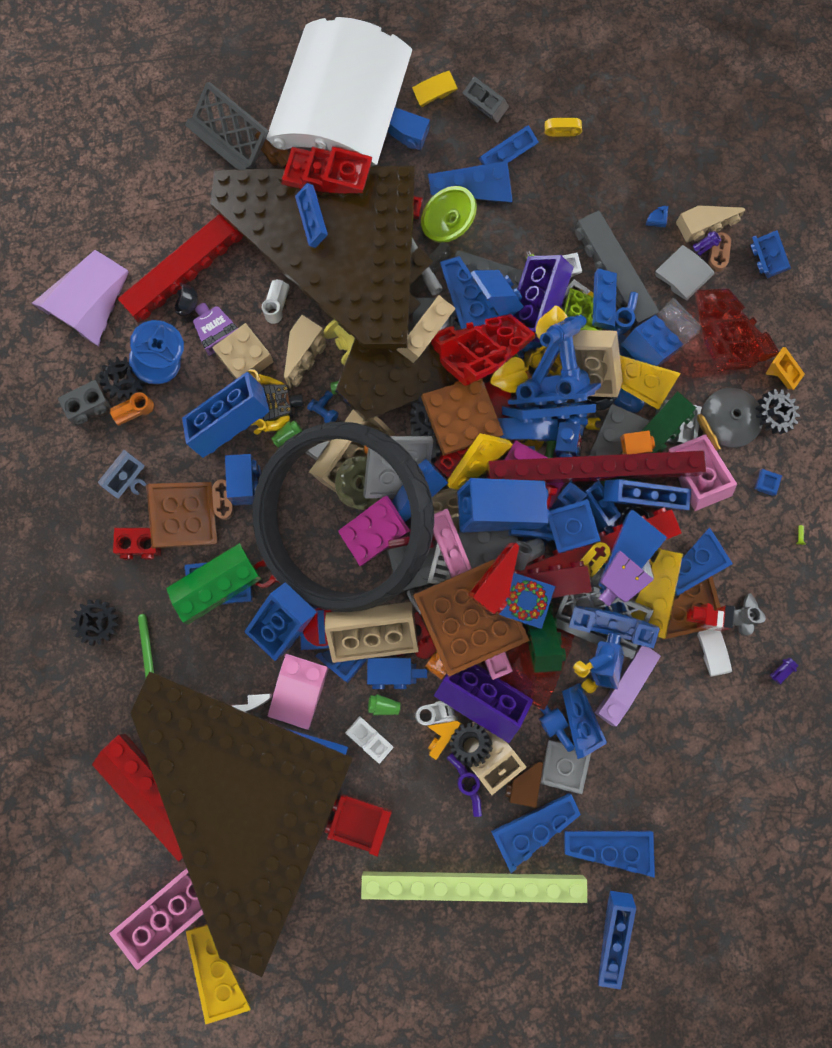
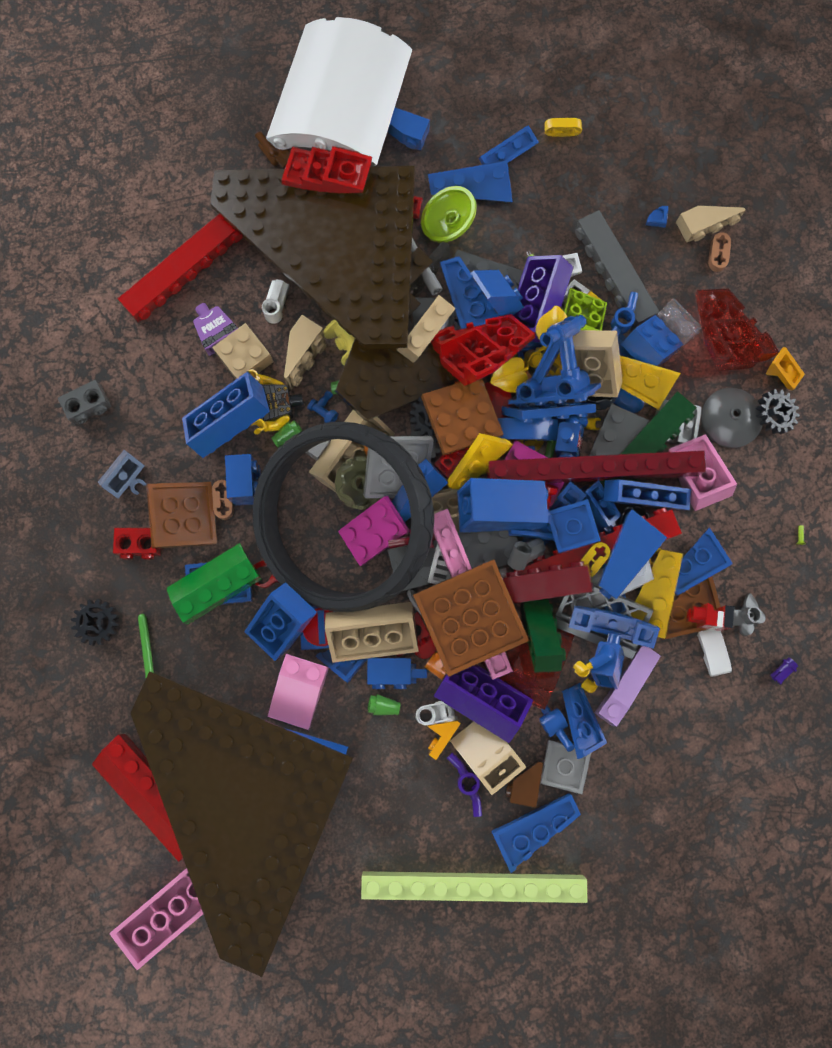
(85, 295): lavender wedge -> none
(116, 371): black gear -> none
(130, 409): orange piece -> none
(156, 351): blue piece -> none
(187, 300): black hair -> none
(215, 981): yellow wing -> none
(216, 140): dark grey fence -> none
(254, 701): white slope -> none
(311, 215): blue plate -> none
(358, 824): red panel -> none
(369, 739): white slope -> none
(435, 87): yellow slope -> none
(462, 736): black tyre -> none
(485, 99): dark grey brick -> none
(496, 582): red slope -> none
(528, 600): tile -> none
(604, 299): blue plate -> none
(616, 939): blue slope -> none
(618, 849): blue wing -> none
(623, 579): medium lavender torso -> none
(637, 443): orange brick -> none
(684, 272): light grey slope -> none
(708, 242): dark purple pin -> none
(708, 431): pearl gold piece -> none
(768, 482): blue tile -> none
(771, 254): blue bracket -> none

